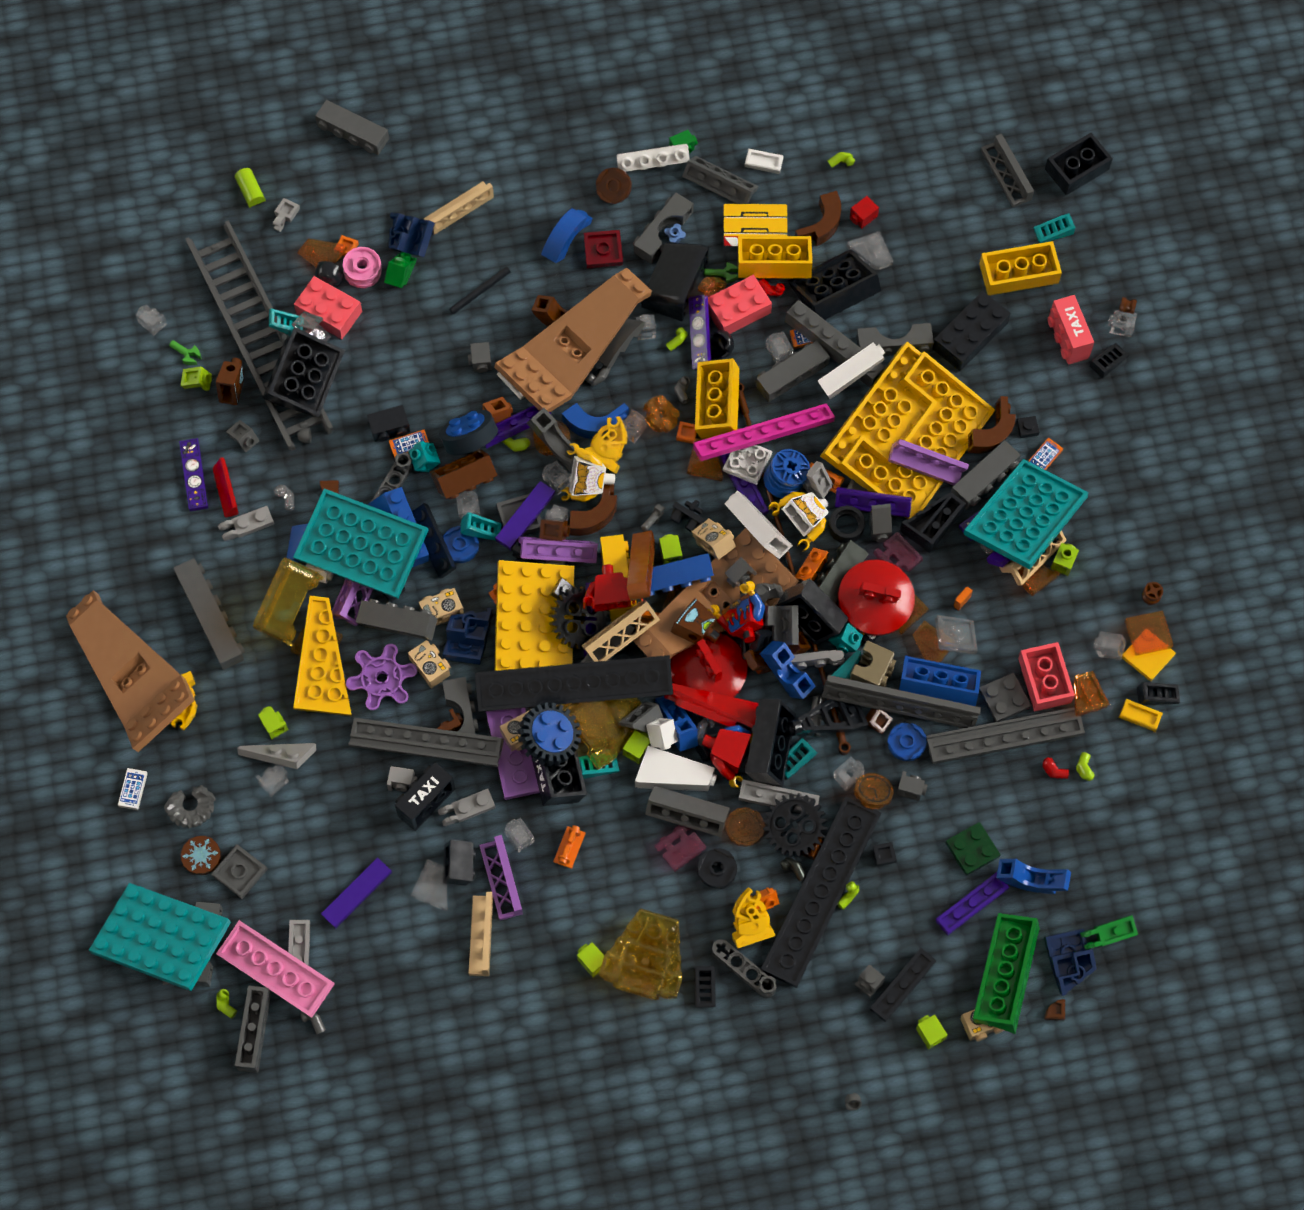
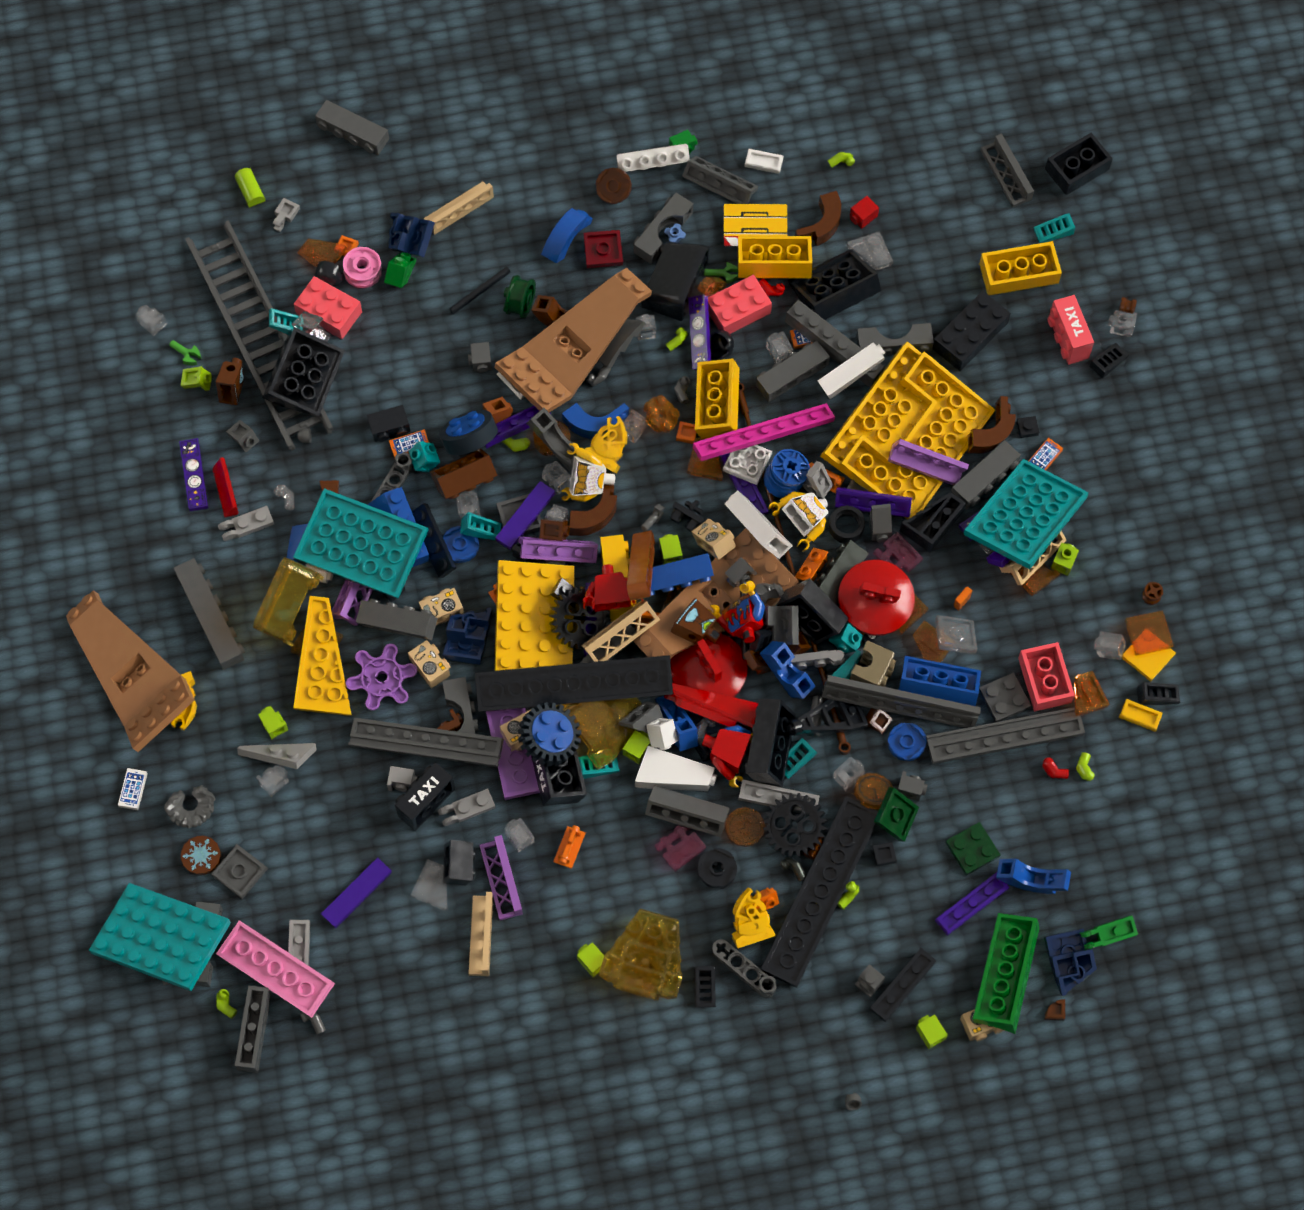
(519, 296): none -> dark green wheel
(896, 814): none -> dark green plate

